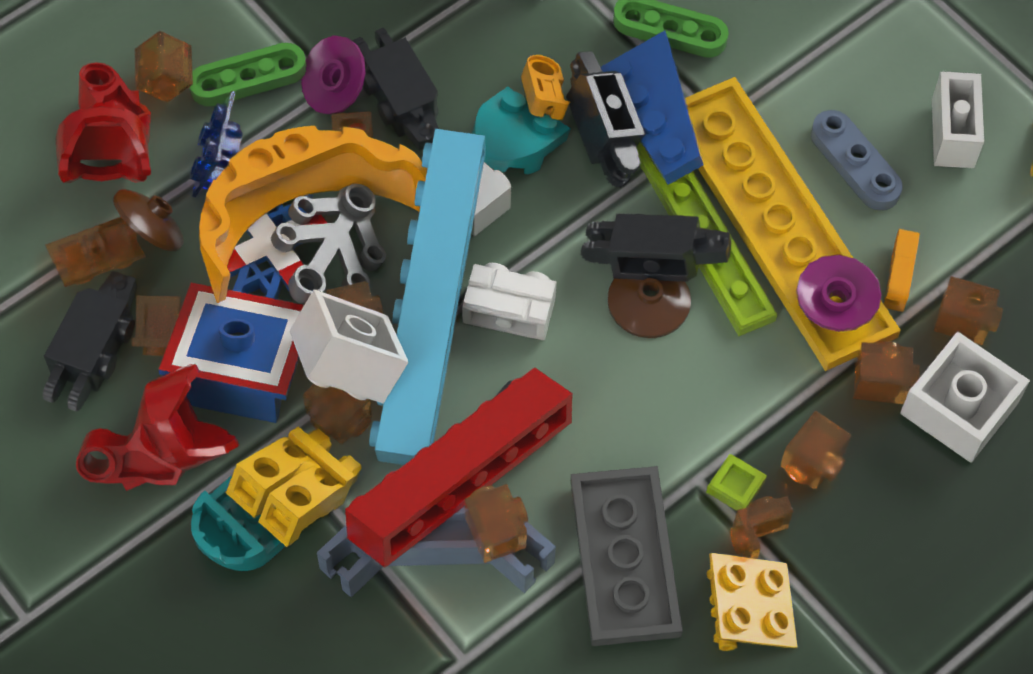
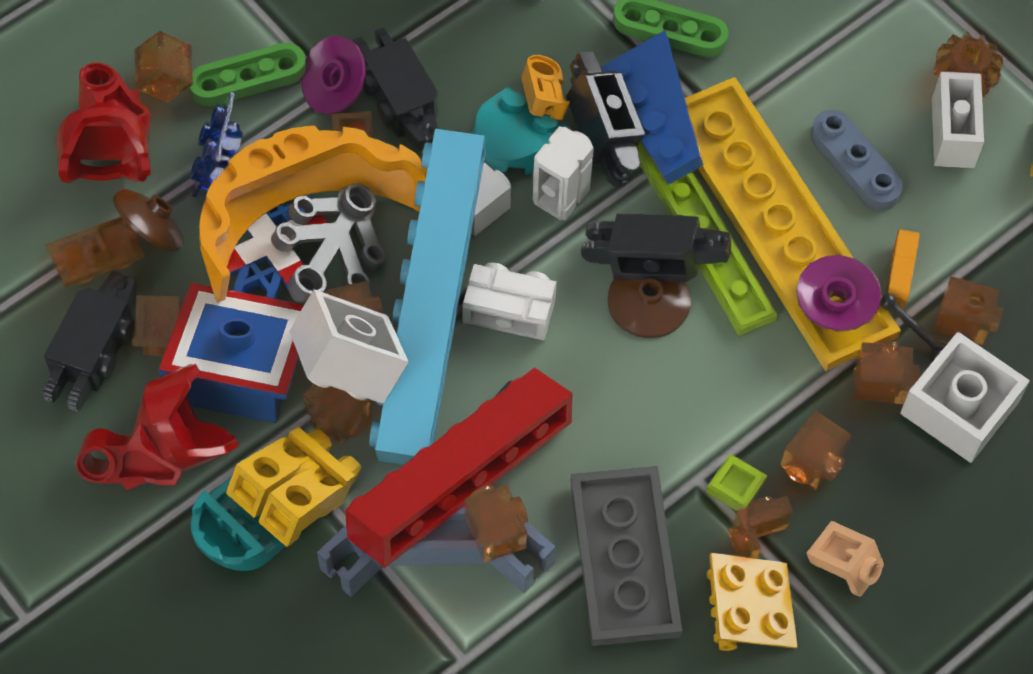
(562, 172): none -> white brick
(847, 556): none -> light nougat bracket
(888, 302): none -> black hinge
(970, 56): none -> clear orange gear

